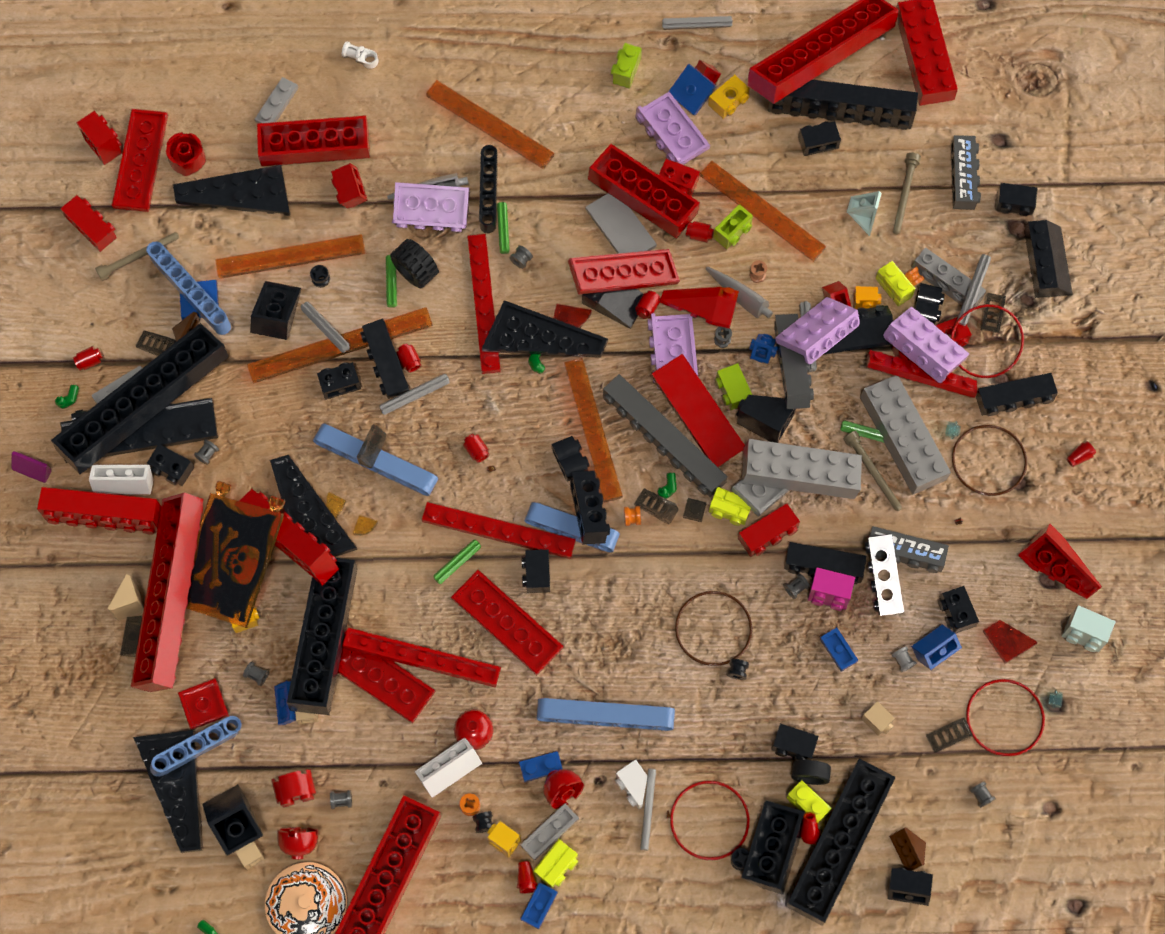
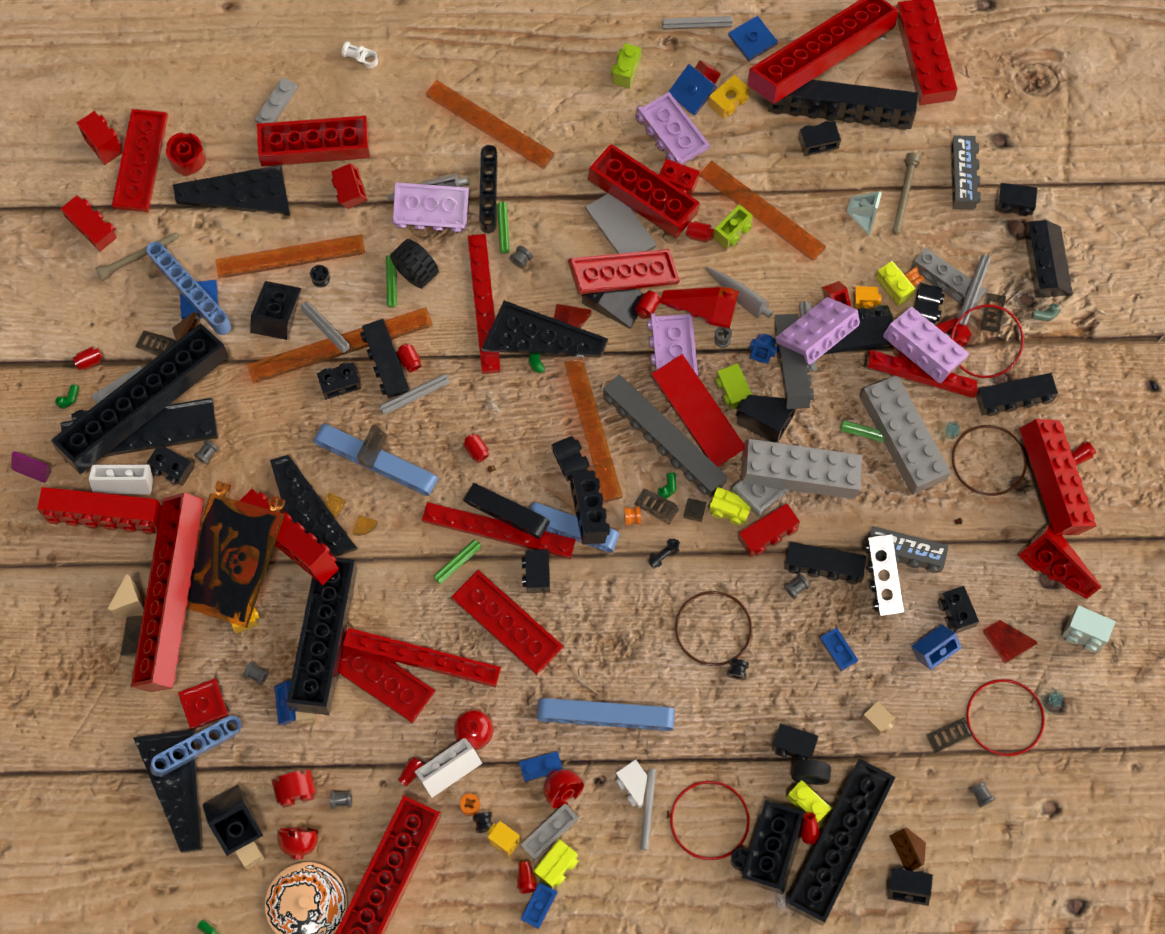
(408, 773): none -> red cone
(506, 510): none -> black beam
(672, 548): none -> black bar
(753, 38): none -> blue plate
(755, 267): nougat bush -> none
(831, 589): dark pink brick -> none
(853, 440): dark tan piece -> none
(904, 659): light grey bush -> none
(1048, 314): none -> sand green arm
(1057, 477): none -> red brick

